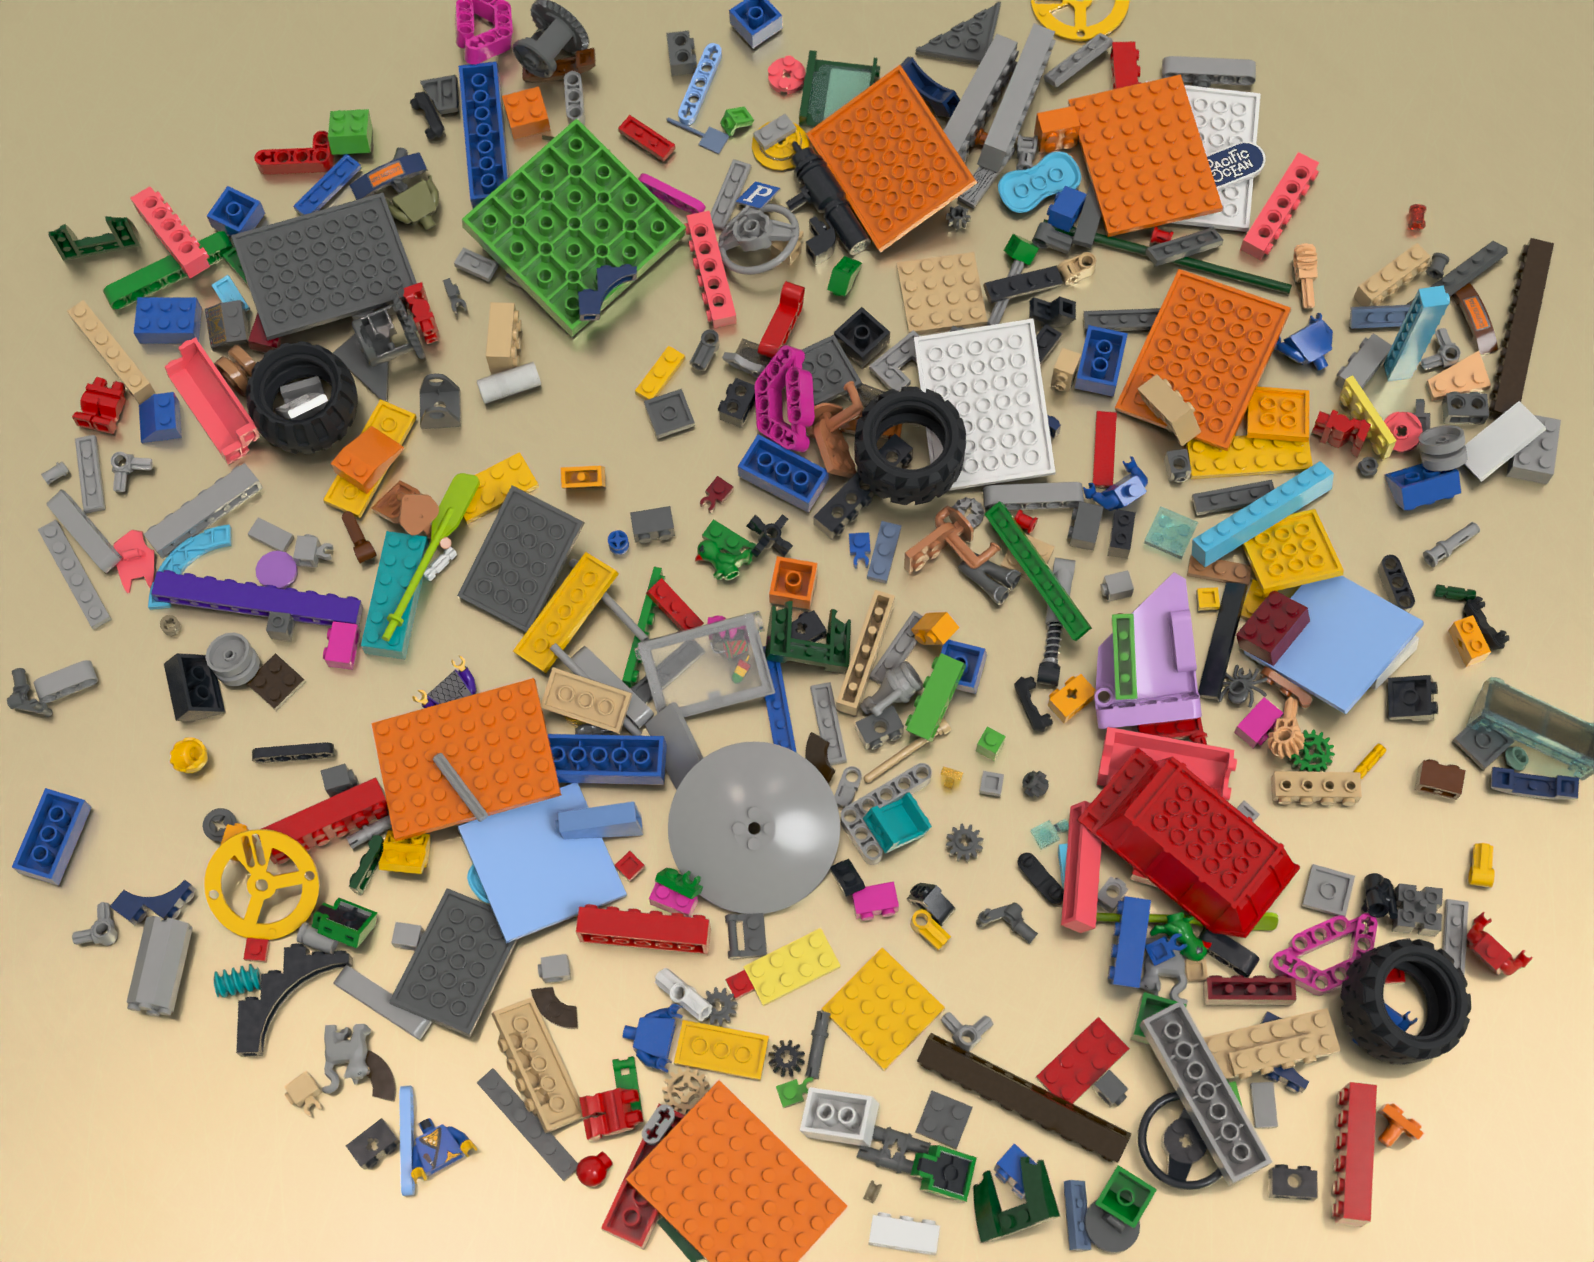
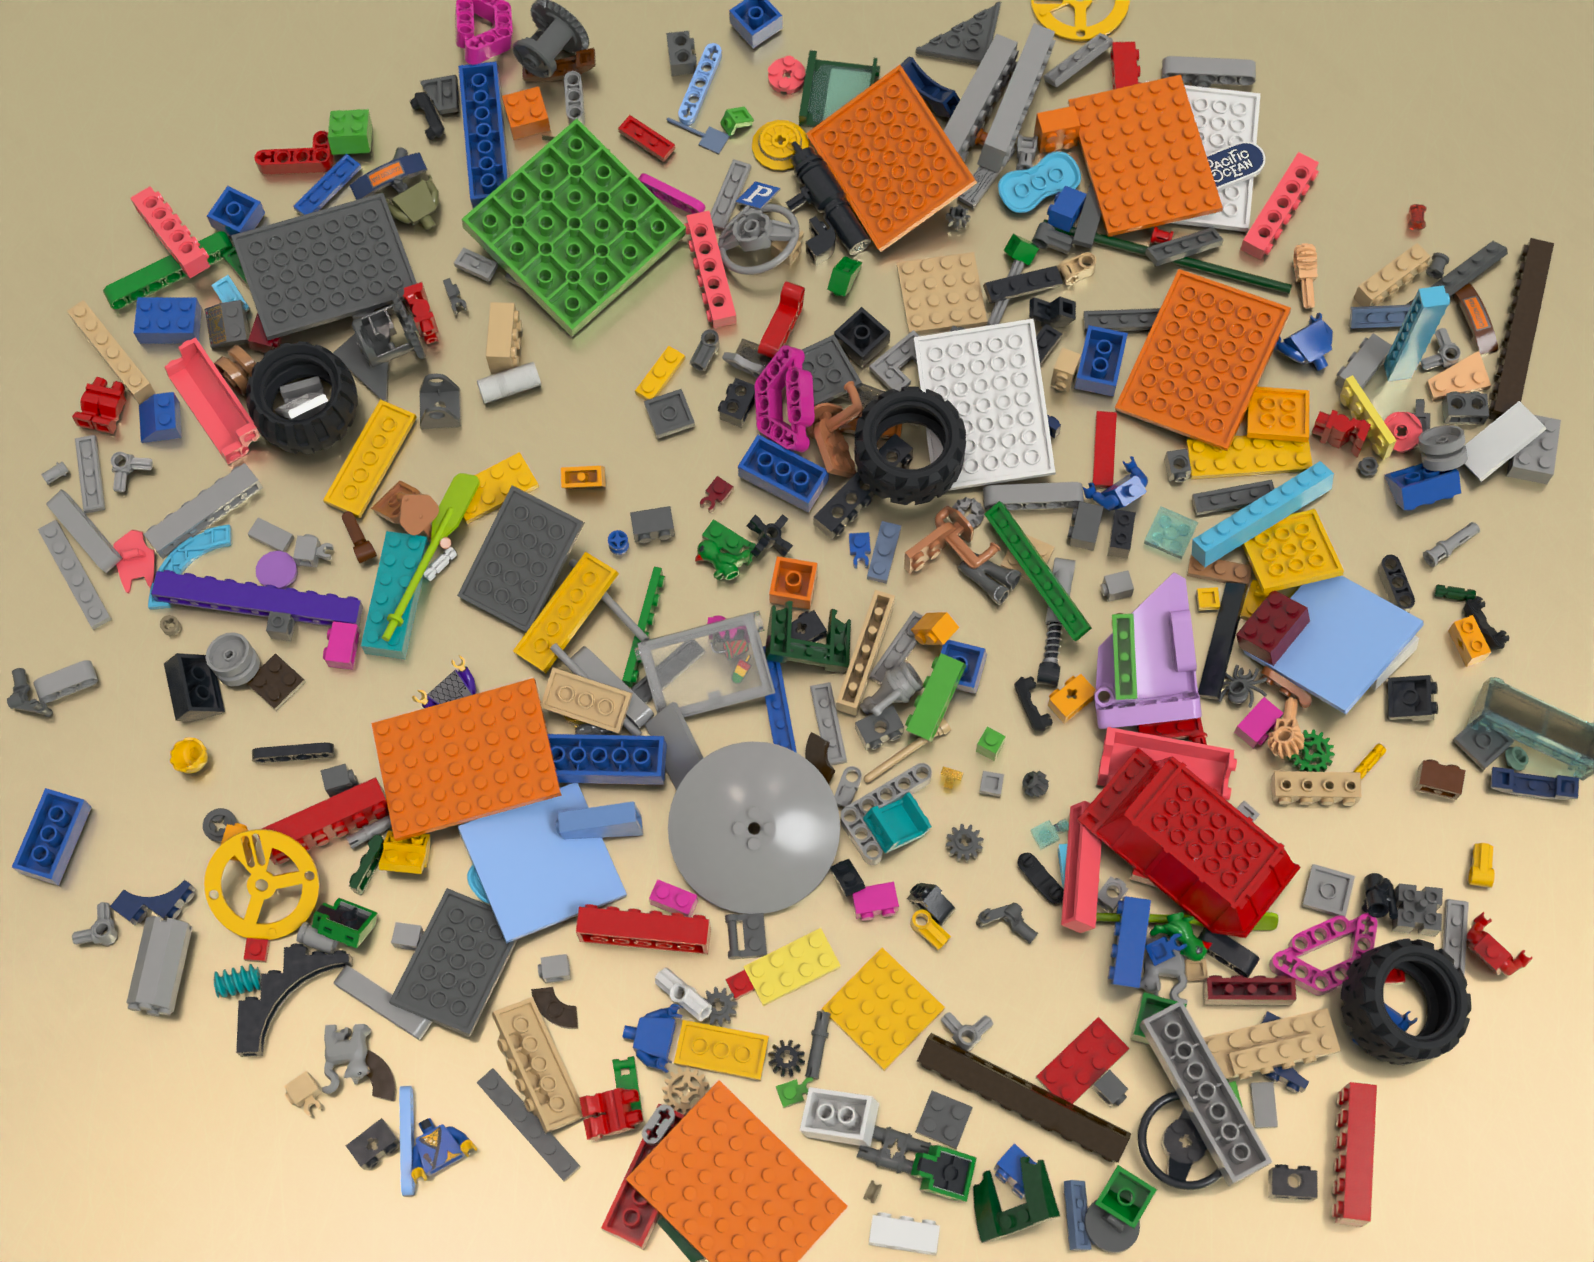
(123, 236): dark green wedge -> none
(366, 459): orange slope -> none
(460, 787): light grey axle -> none
(593, 1169): red piece -> none
(607, 279): dark blue arch -> none
(629, 866): red plate -> none
(673, 606): red plate -> none
(680, 883): green plate -> none
(774, 132): light grey plate -> none
(1025, 521): red bush -> none
(1170, 408): tan wedge -> none
(1398, 1125): orange plate -> none

